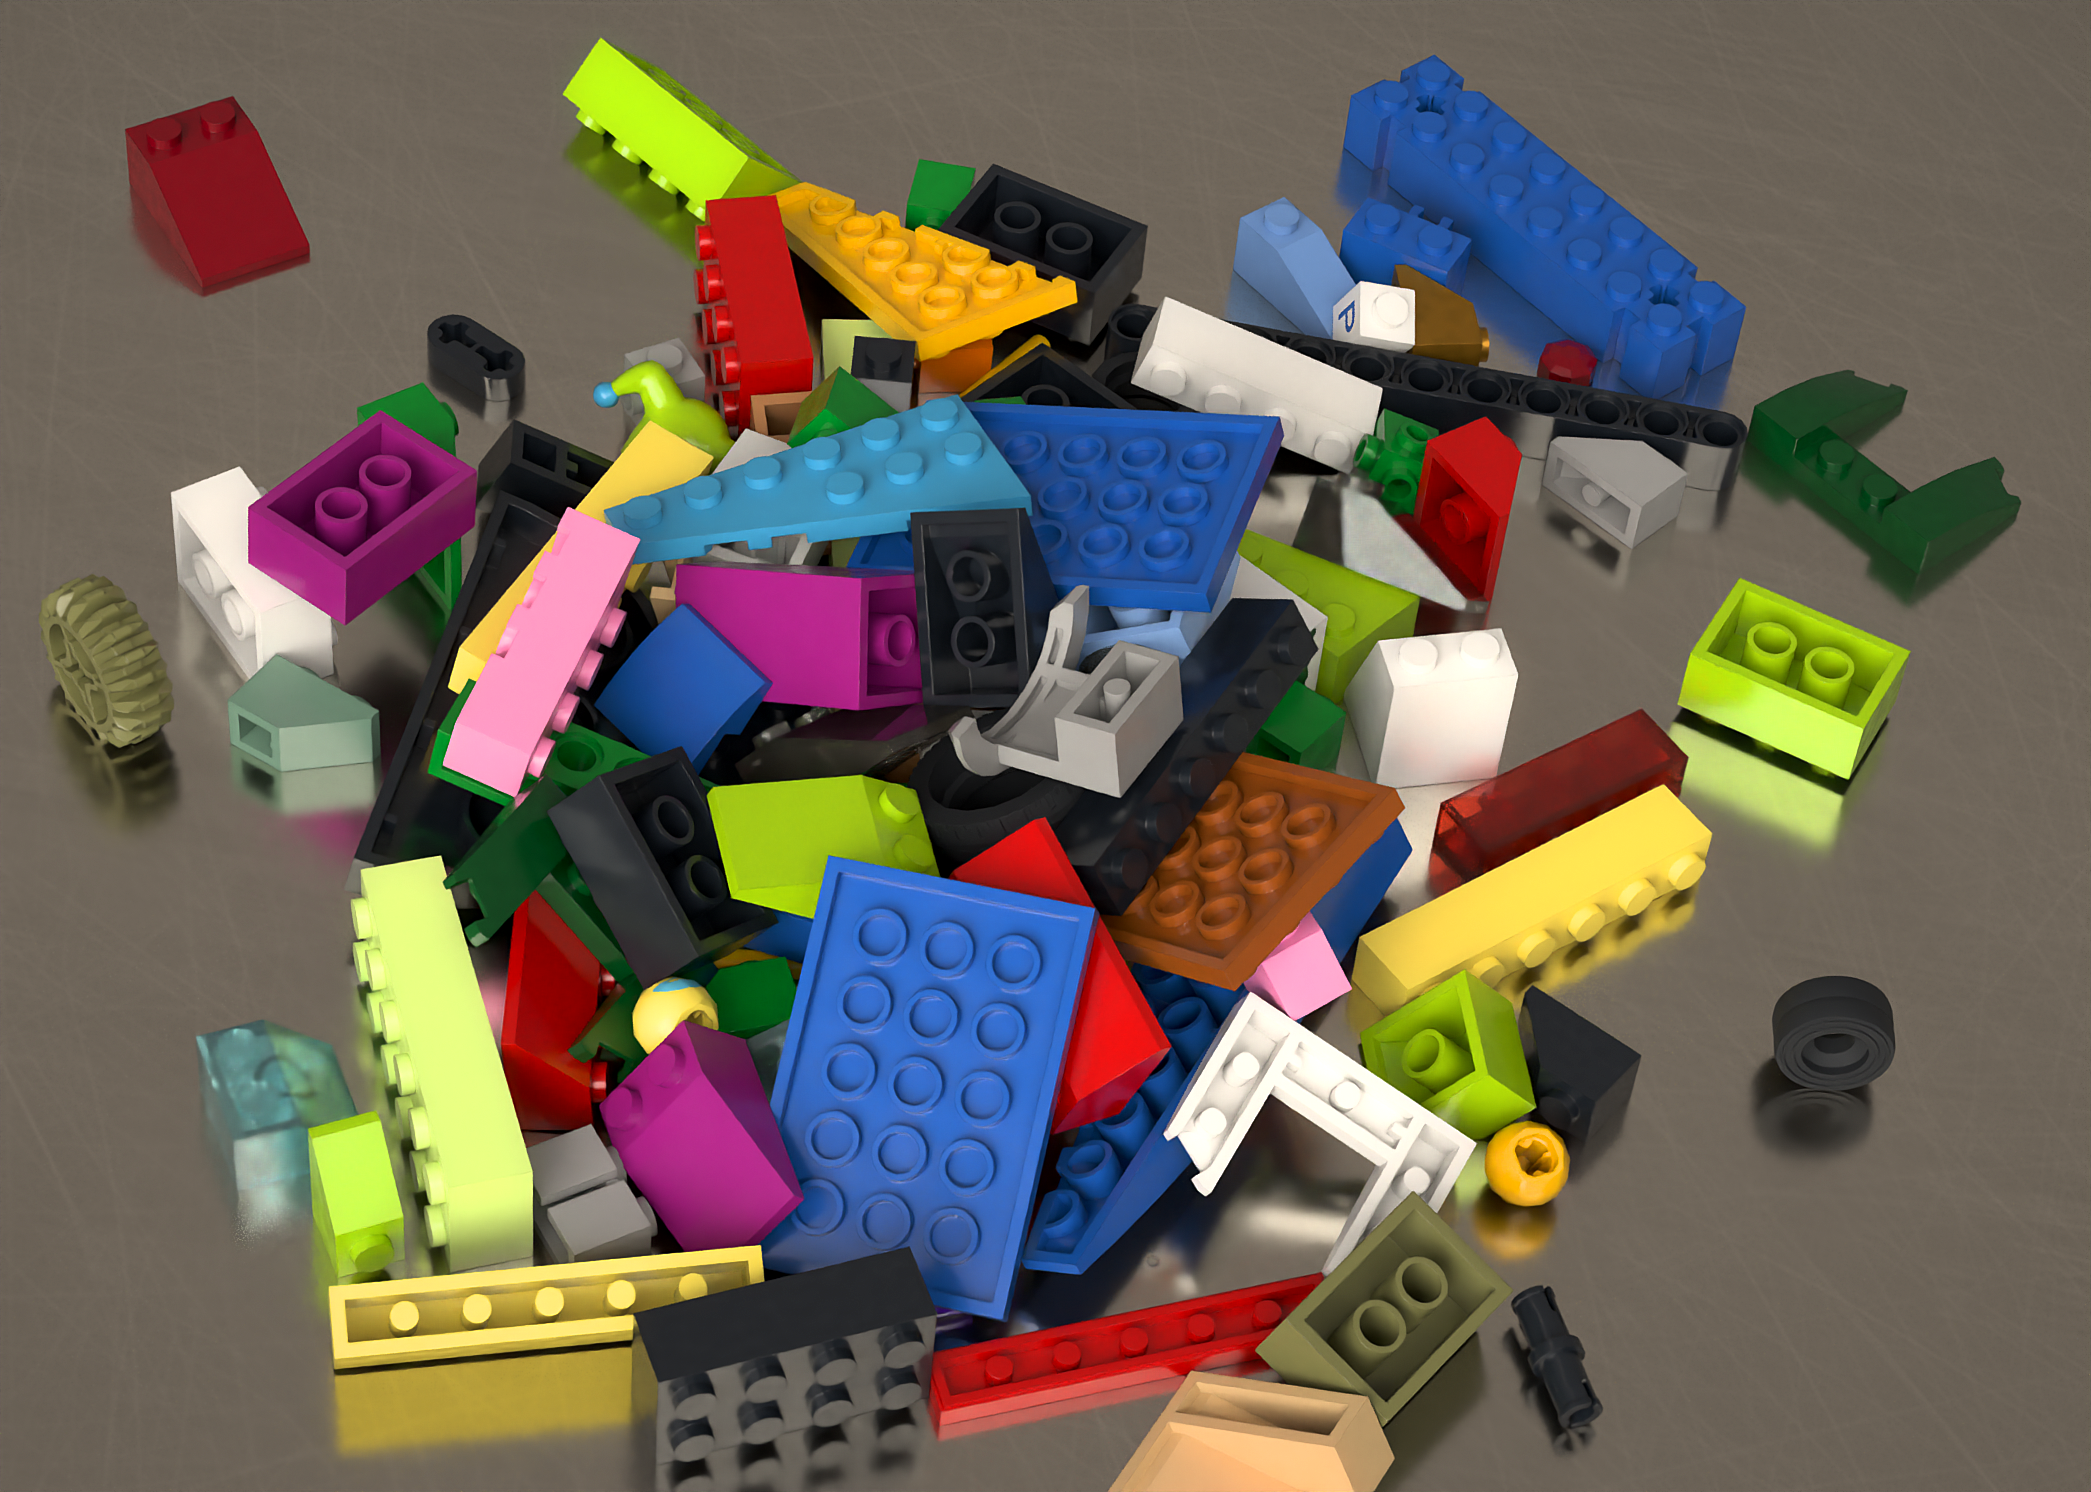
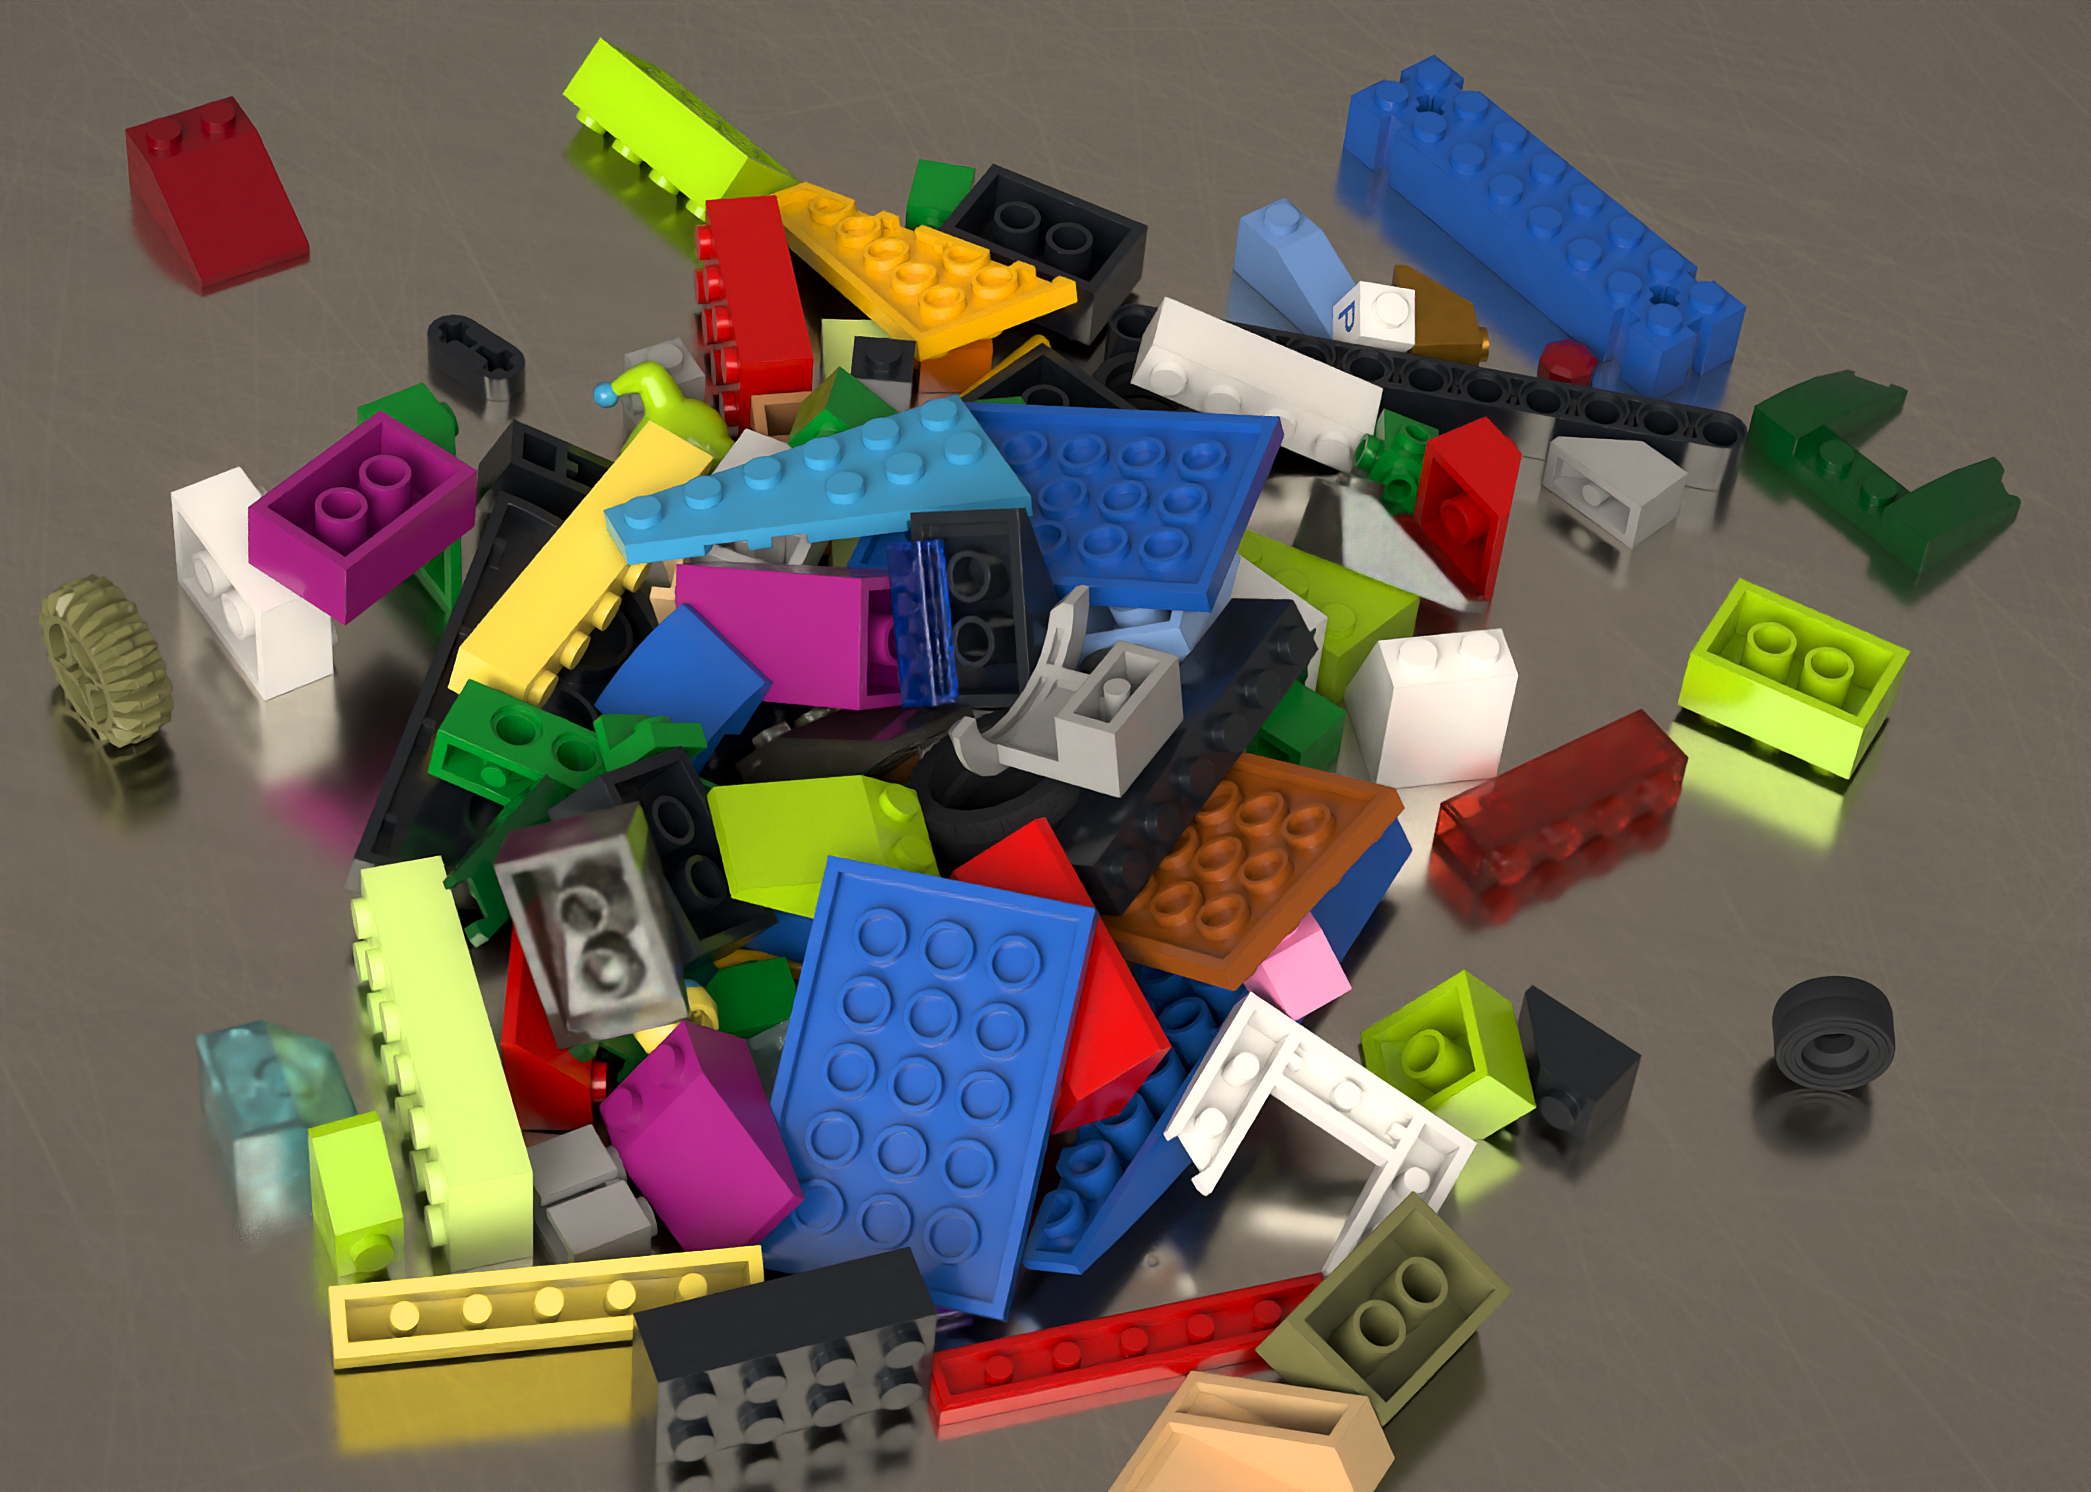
(301, 720): sand green slope -> none
(544, 656): bright pink wedge -> none
(595, 924): none -> clear smoke slope
(639, 736): none -> green bracket
(922, 623): none -> clear blue piece
(1387, 237): blue brick -> none
(1526, 1164): yellow piece -> none
(1537, 901): light yellow brick -> none
(1556, 1356): black pin -> none

